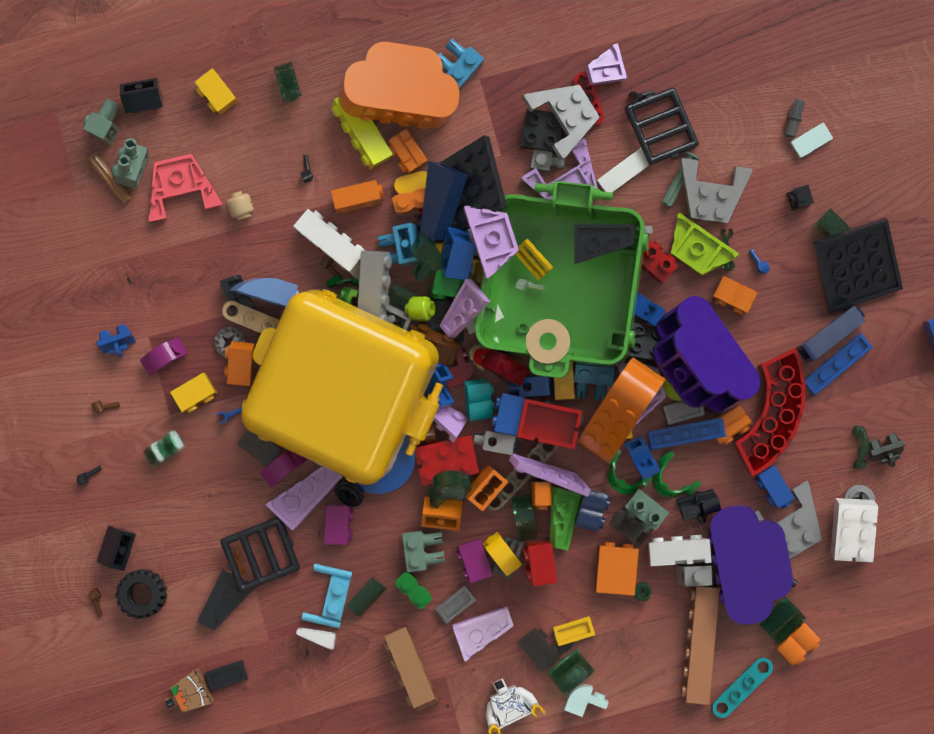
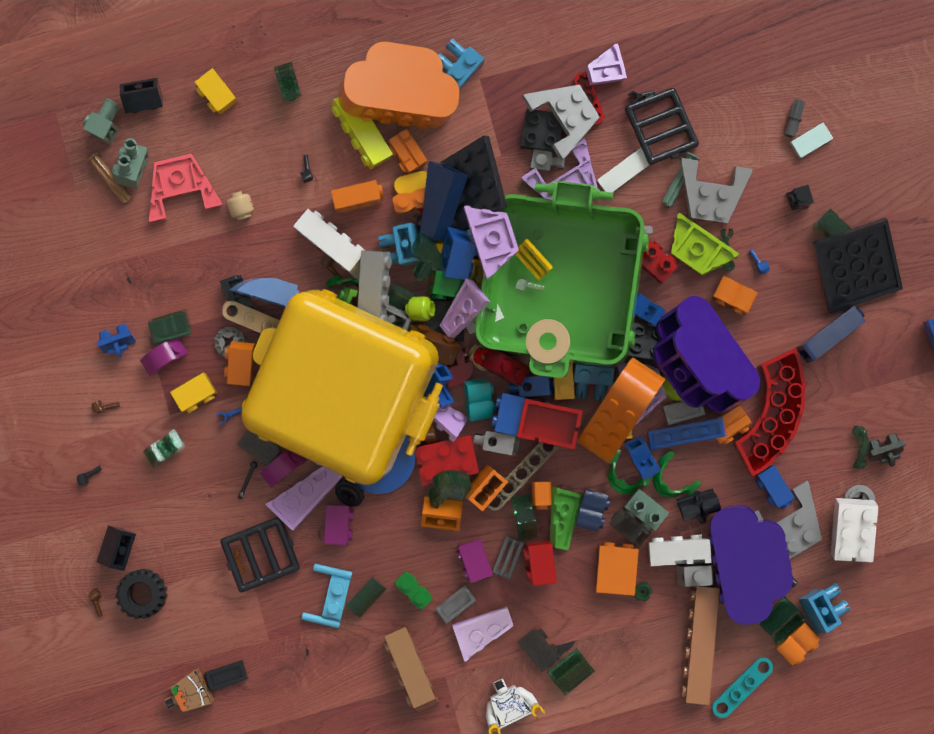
(170, 326): none -> clear green brick
(222, 600): black wing -> none
(253, 465): none -> black hinge
(323, 638): white slope -> none
(415, 555): sand green brick -> none
(502, 554): yellow brick -> none
(550, 473): lavender wing -> none
(574, 631): yellow tile -> none
(581, 696): light aqua brick -> none
(601, 239): black wing -> none
(820, 610): none -> dark azure brick
(837, 364): blue tile -> none

